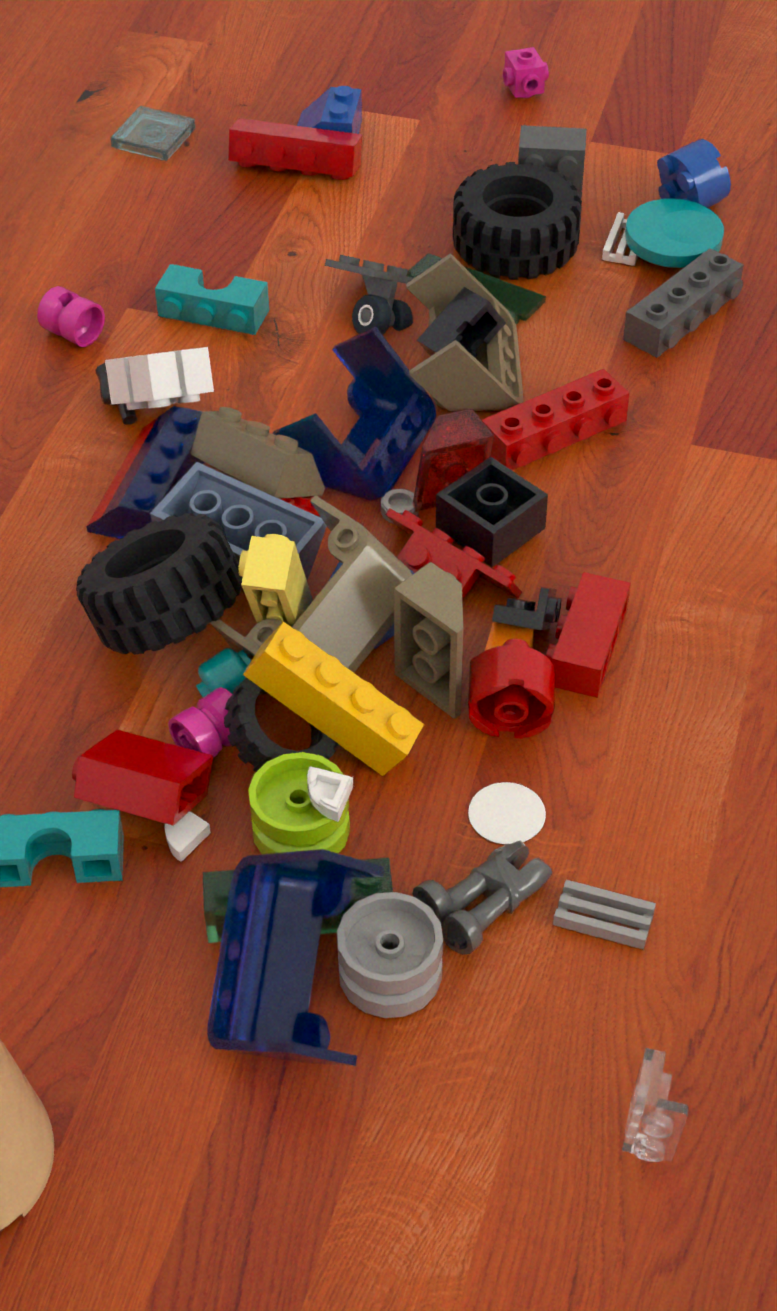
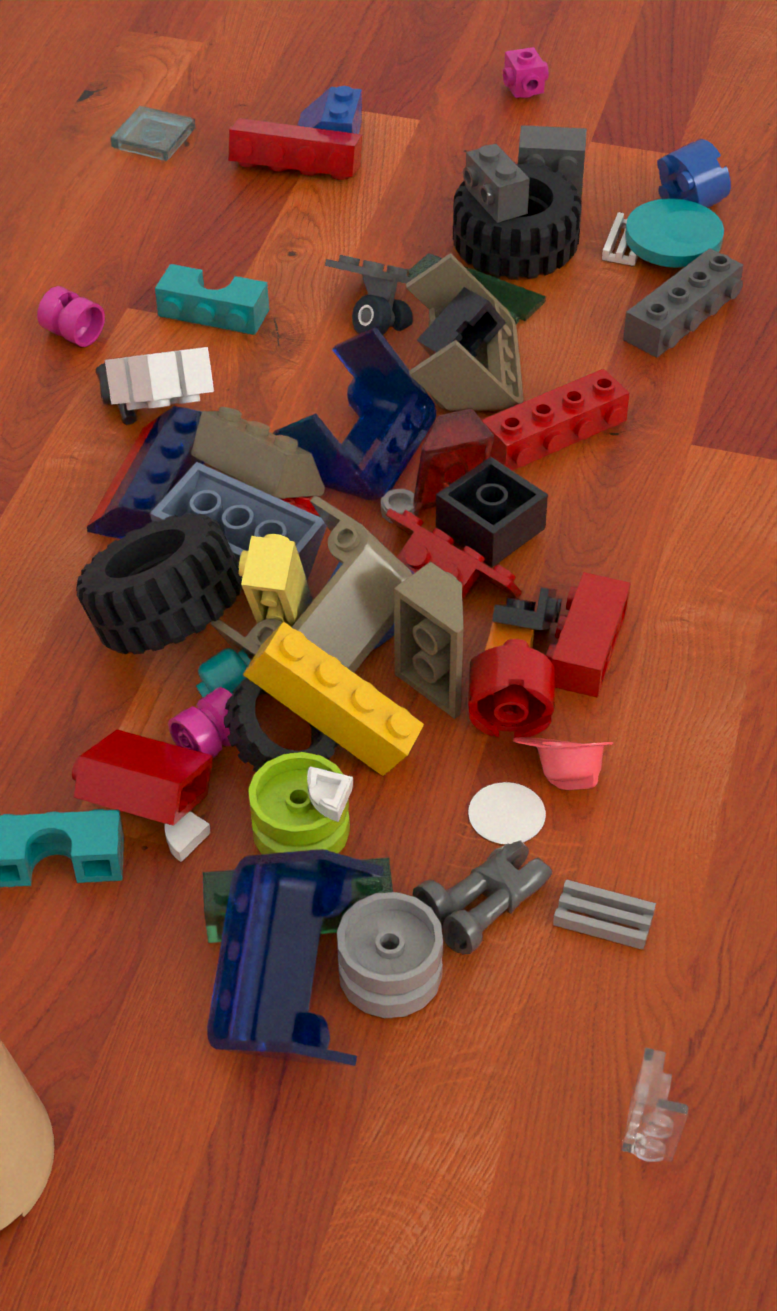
(496, 182): none -> dark grey brick
(568, 763): none -> coral piece

